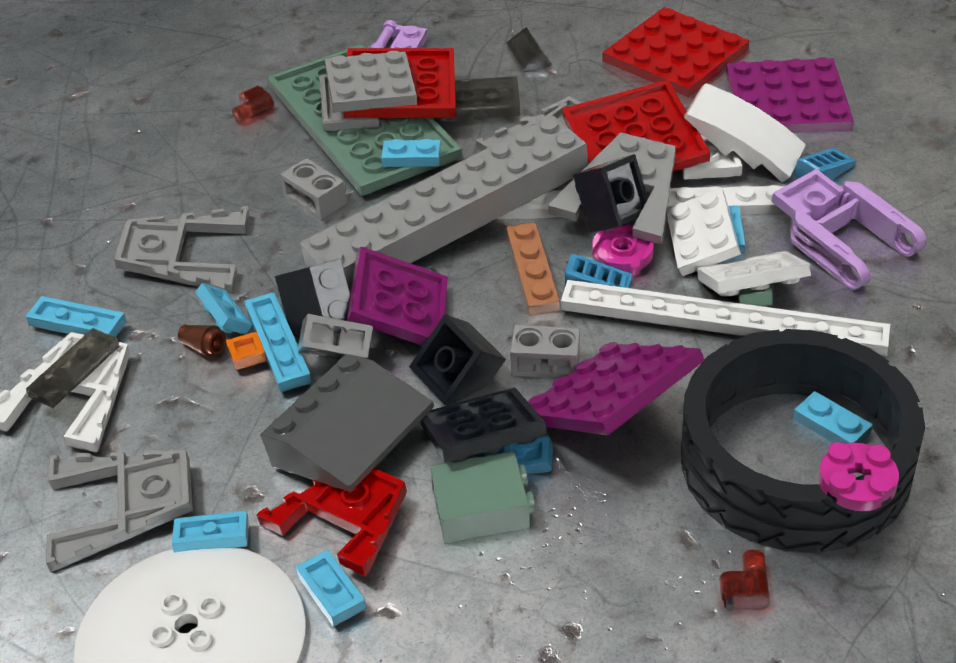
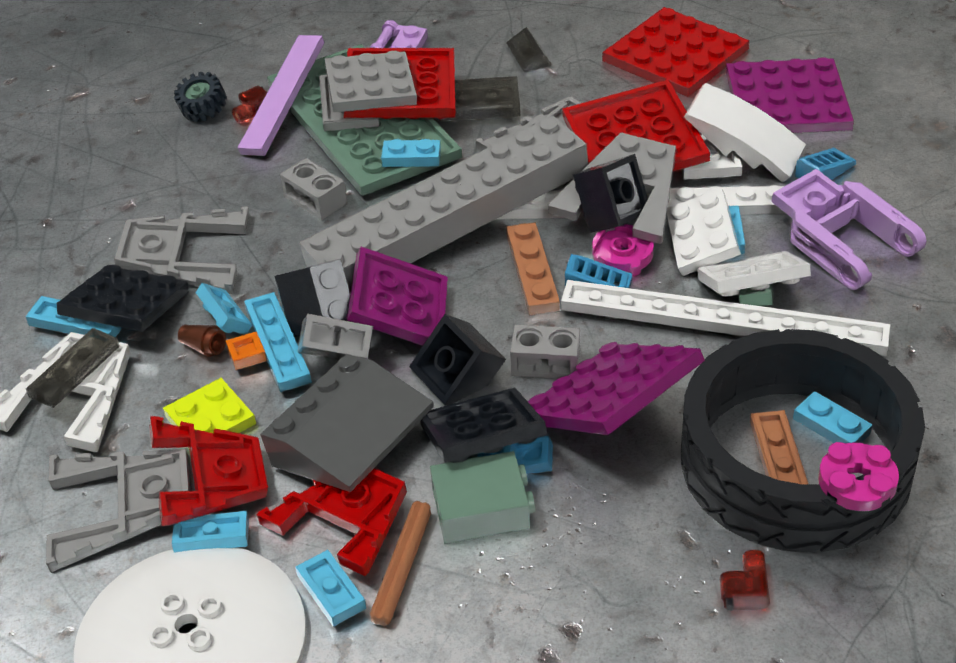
(123, 298): none -> black plate
(200, 96): none -> black wheel
(211, 408): none -> neon yellow plate
(224, 468): none -> red wing
(281, 95): none -> lavender tile
(400, 564): none -> nougat axle
(777, 447): none -> nougat tile

